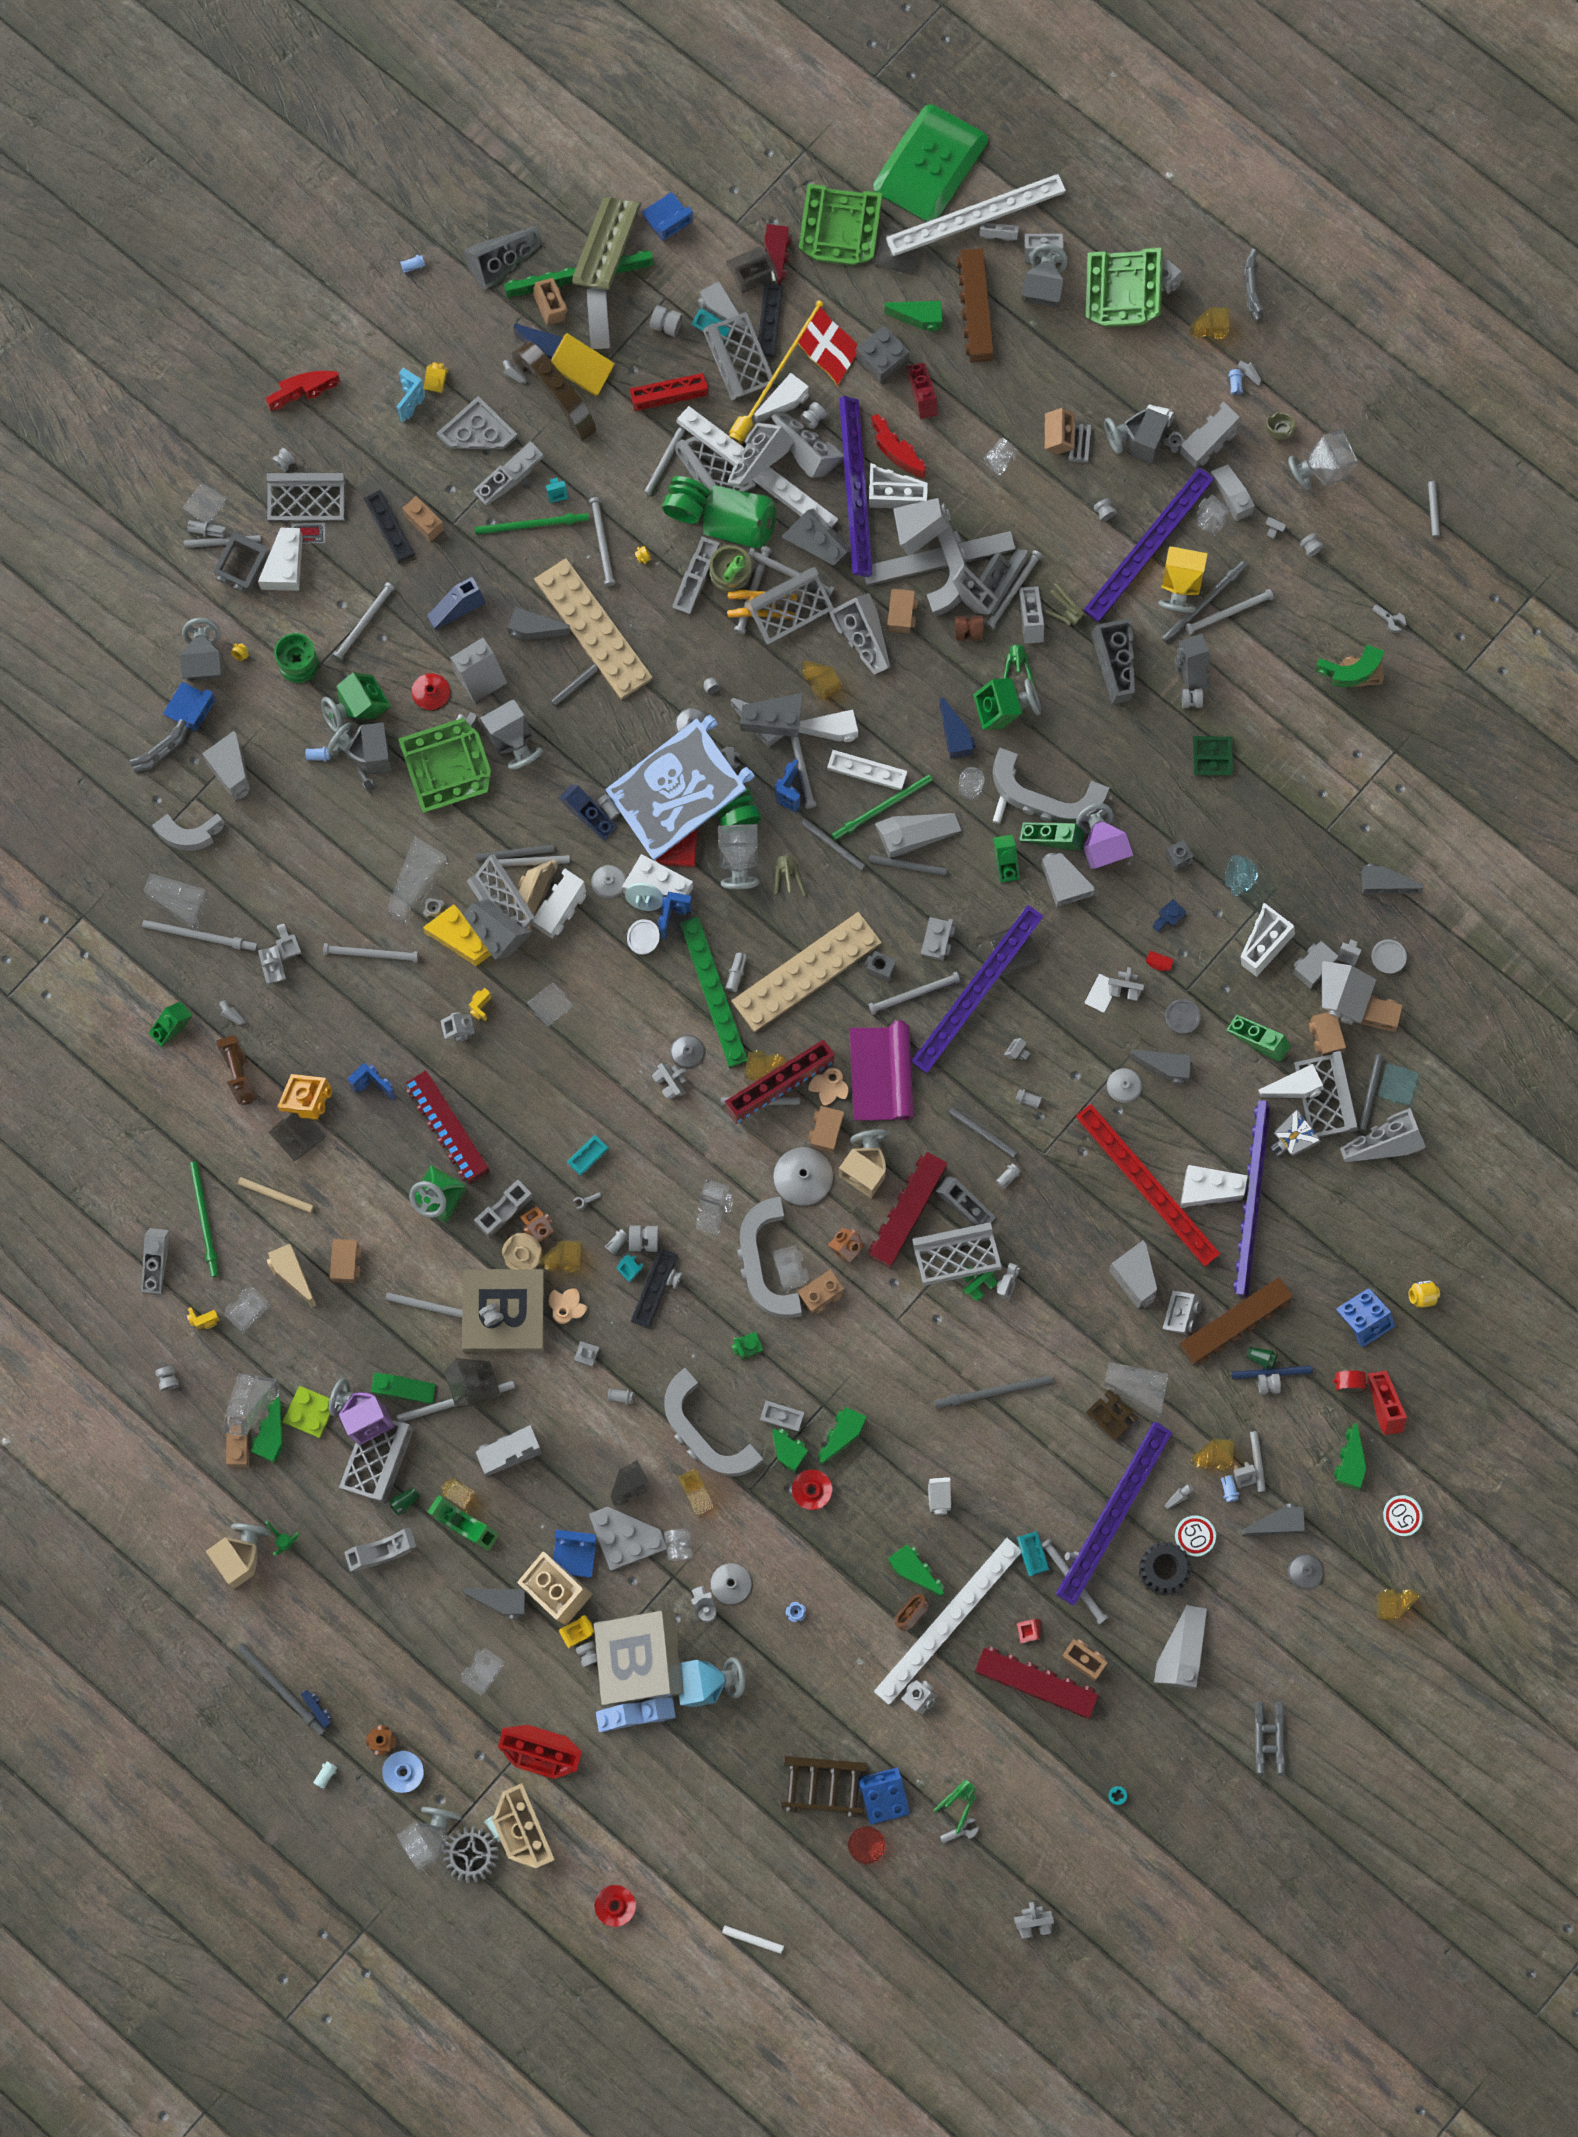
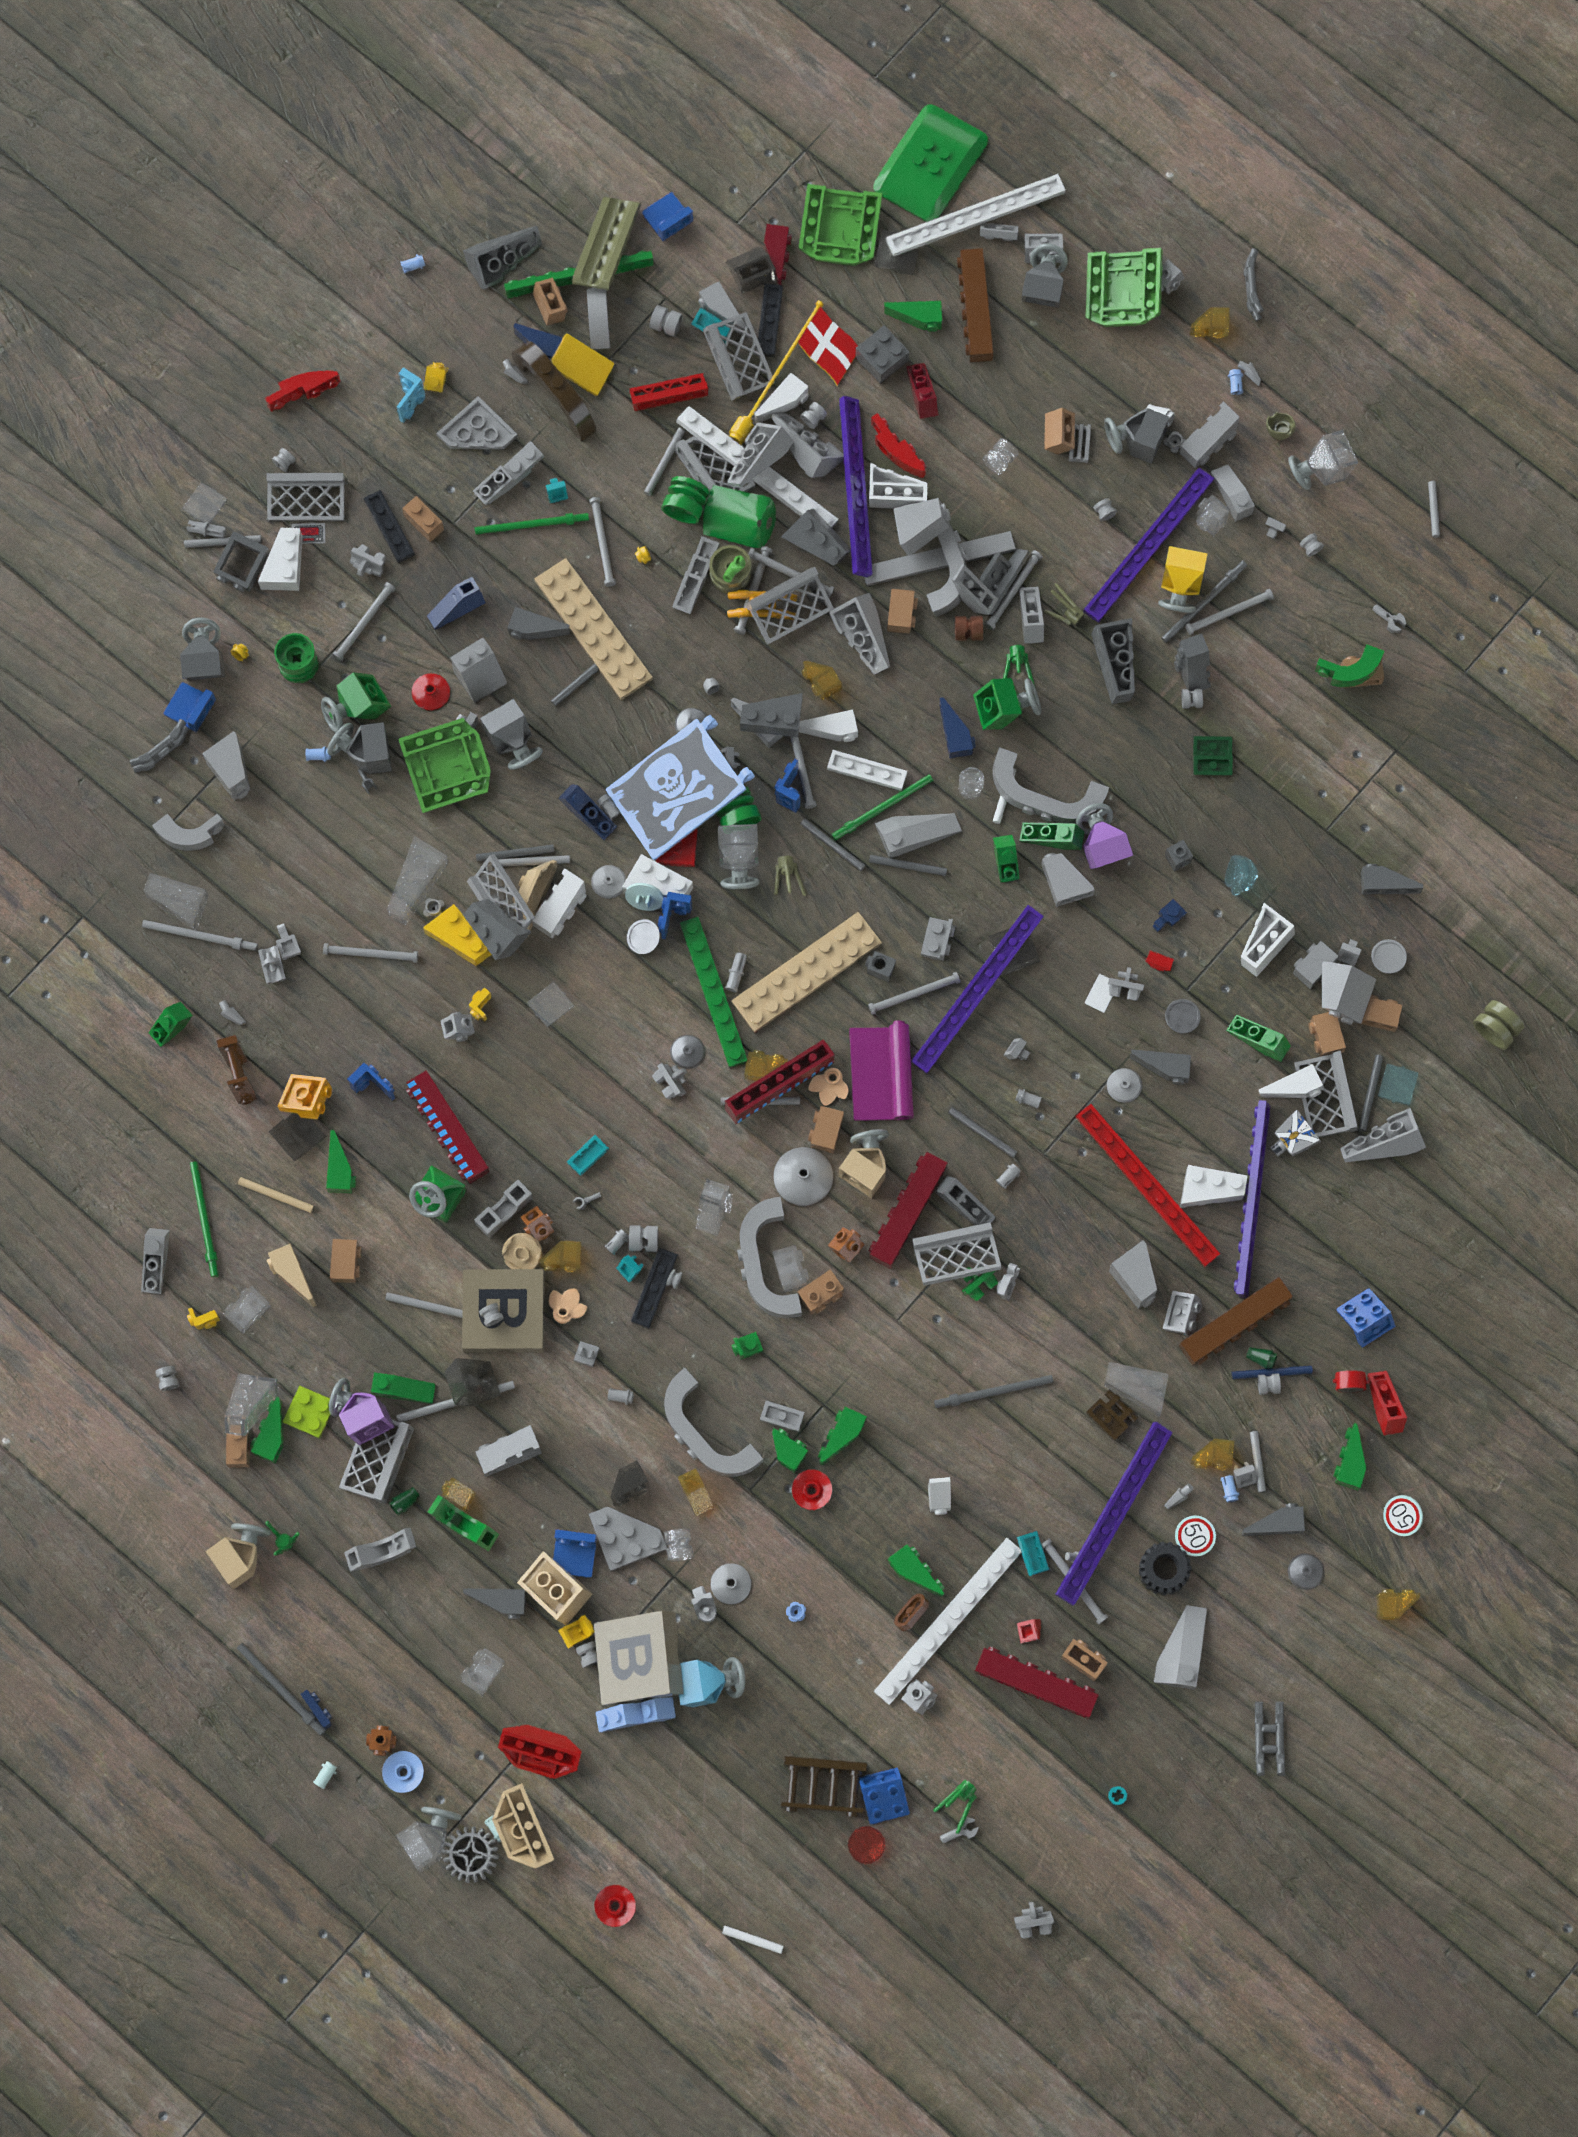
(339, 1173): none -> green slope
(366, 563): none -> light grey hips
(1424, 1294): yellow head -> none
(1498, 1025): none -> olive wheel

